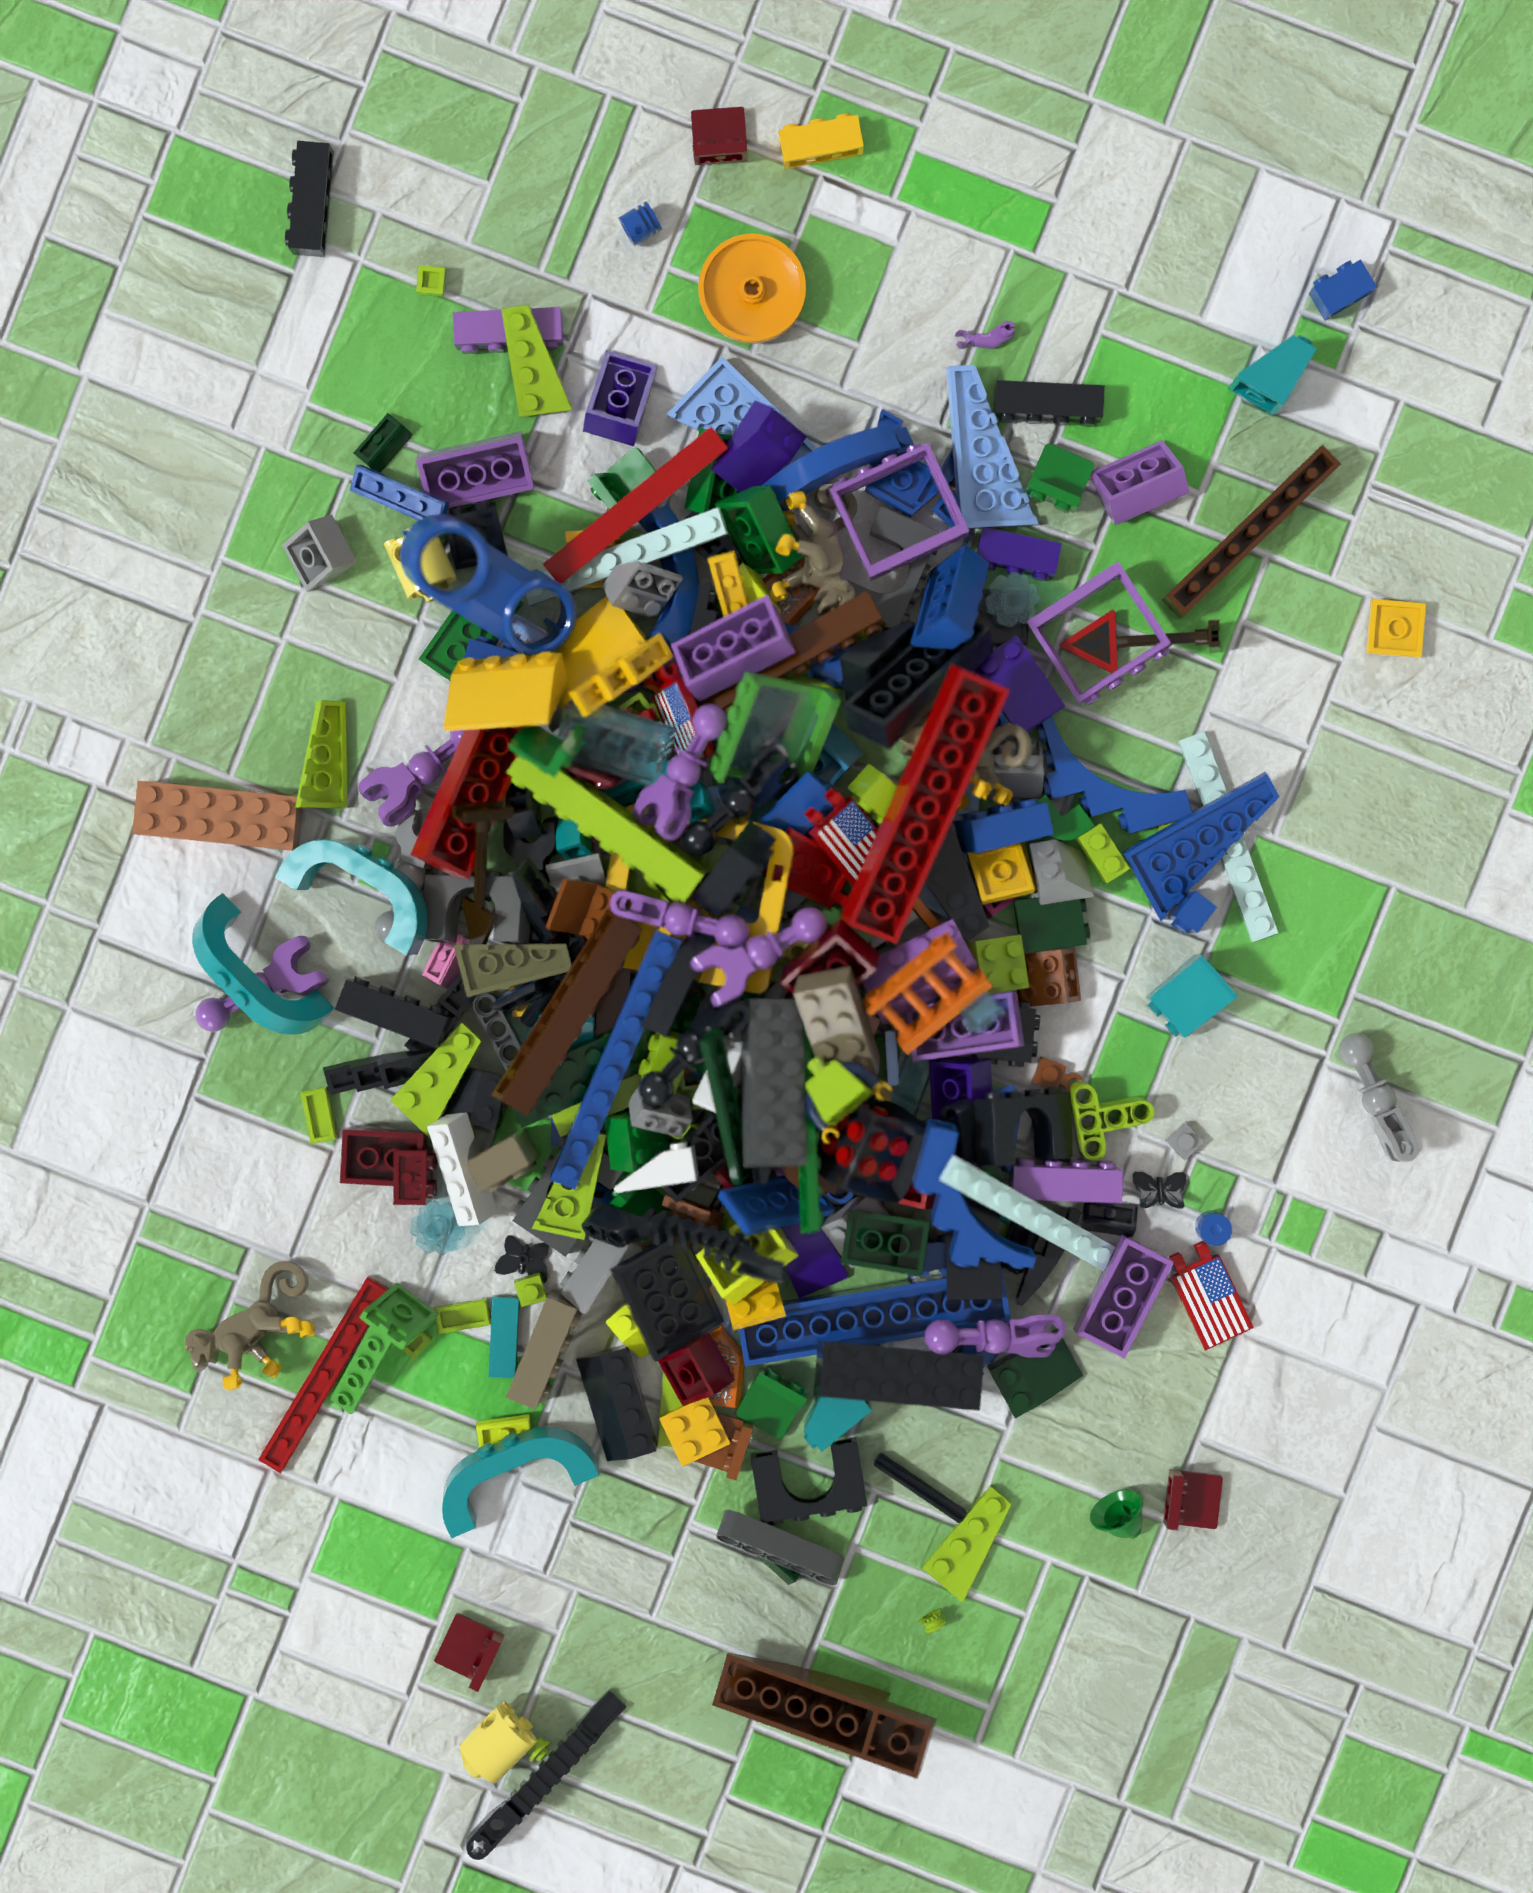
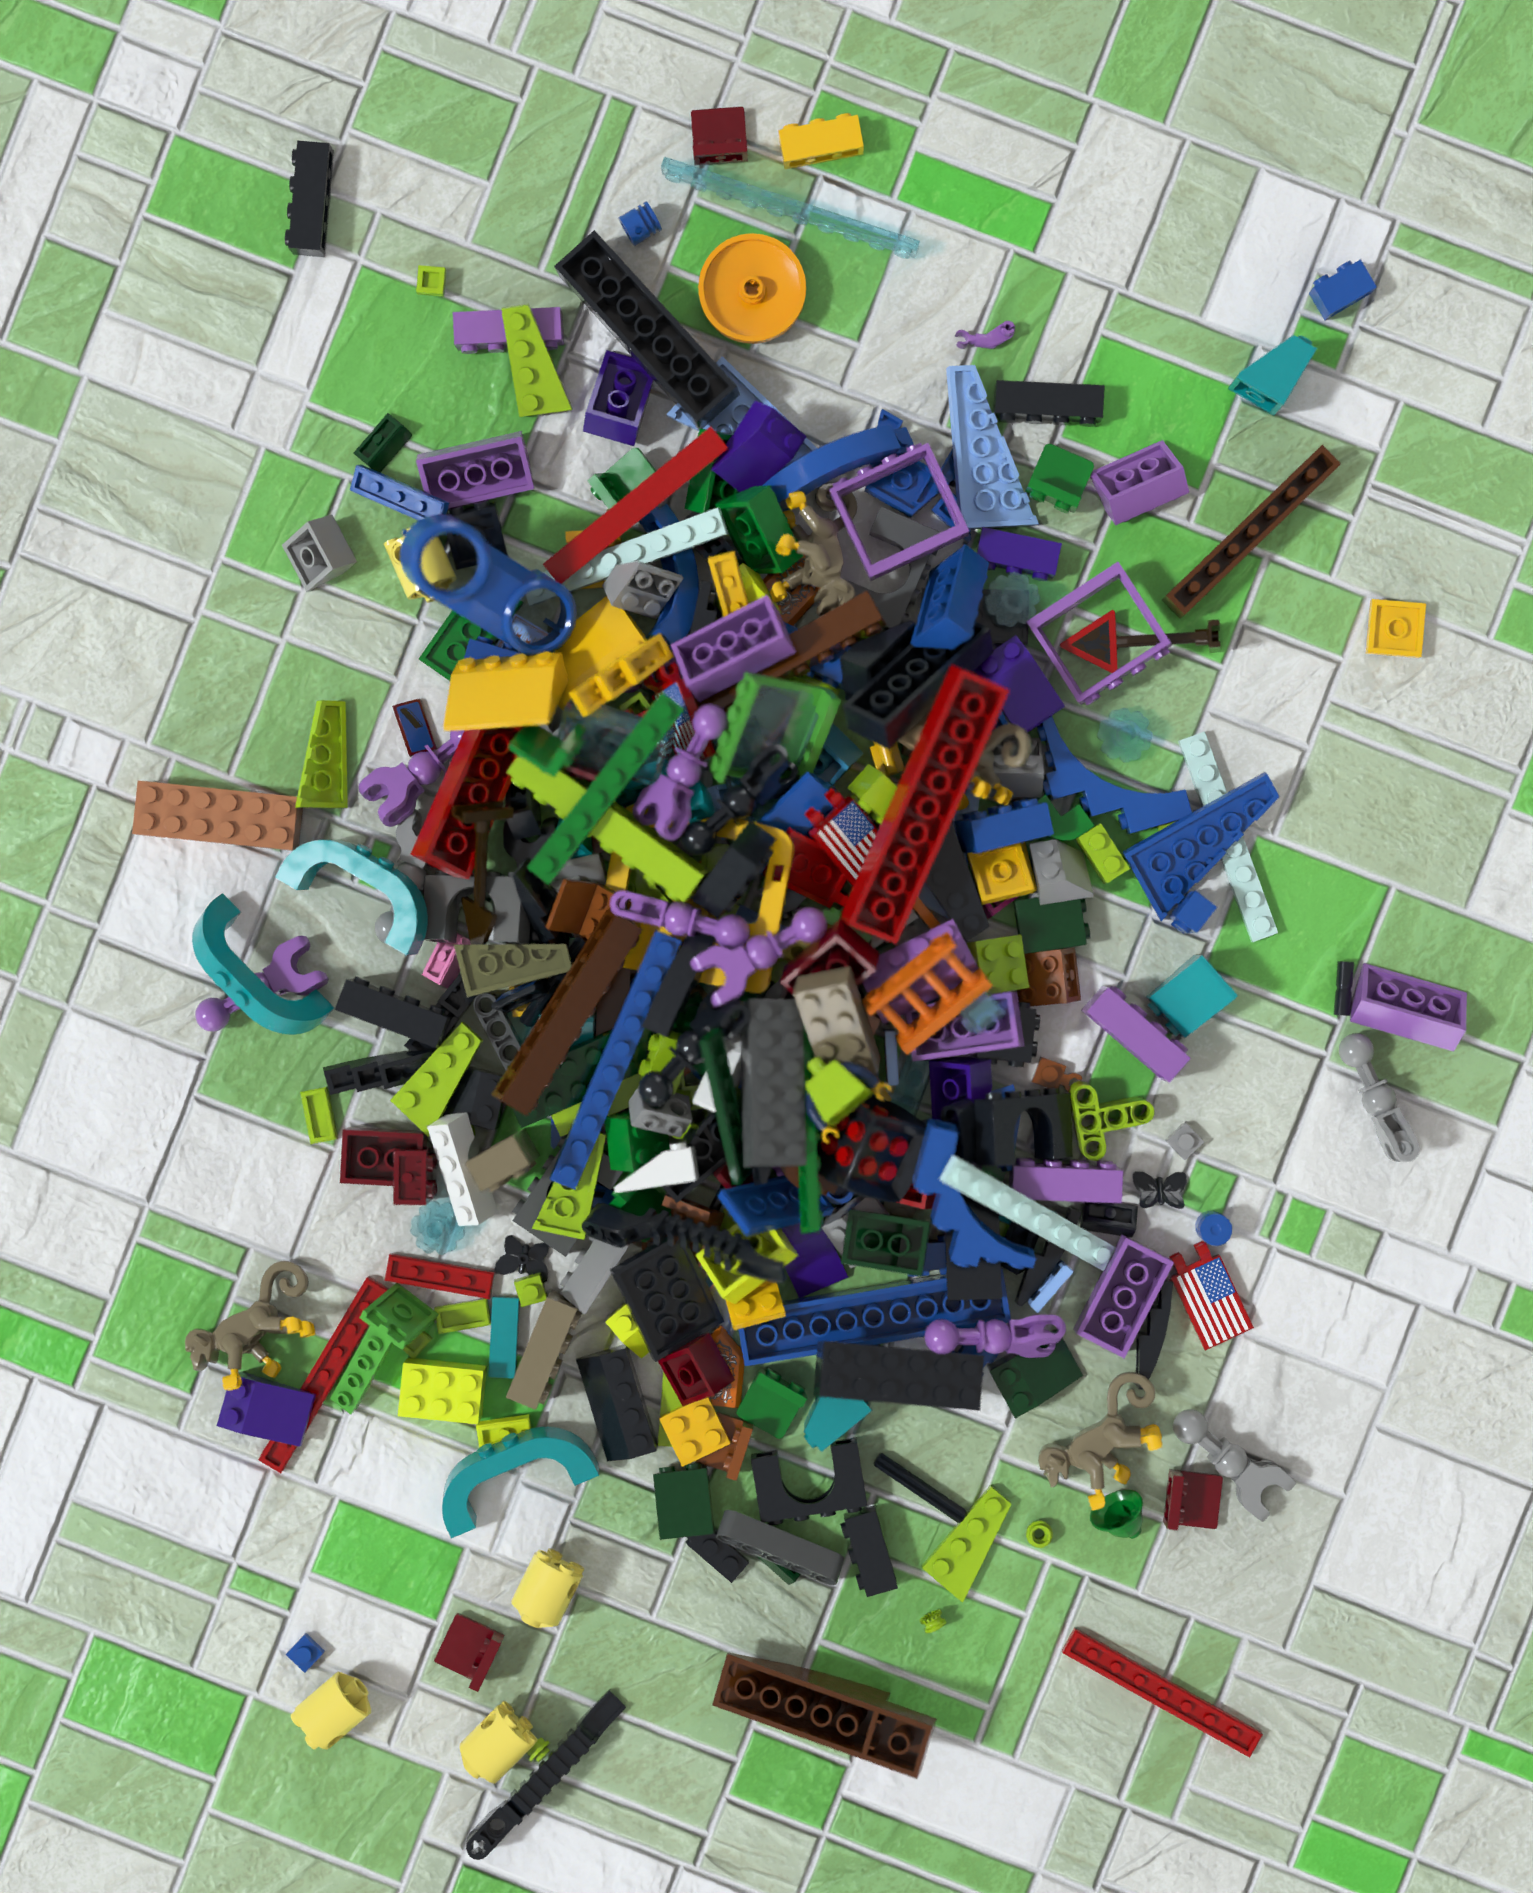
(267, 1410): none -> dark purple slope
(305, 1652): none -> blue plate
(332, 1710): none -> light yellow cylinder
(414, 726): none -> slope
(439, 1276): none -> red tile
(442, 1390): none -> neon yellow brick
(546, 1589): none -> light yellow cylinder
(606, 788): none -> green plate
(647, 330): none -> black brick
(683, 1502): none -> dark green brick
(719, 1555): none -> black hinge
(799, 211): none -> clear light blue plate
(869, 1551): none -> black brick
(886, 760): none -> yellow brick
(1042, 1541): none -> lime plate
(1050, 1286): none -> light blue tile
(1093, 1444): none -> dark tan animal
(1124, 735): none -> clear light blue plant
(1137, 1035): none -> medium lavender brick
(1151, 1342): none -> black slope
(1162, 1692): none -> red tile
(1232, 1462): none -> light grey piece
(1343, 993): none -> black piece
(1409, 1007): none -> medium lavender slope

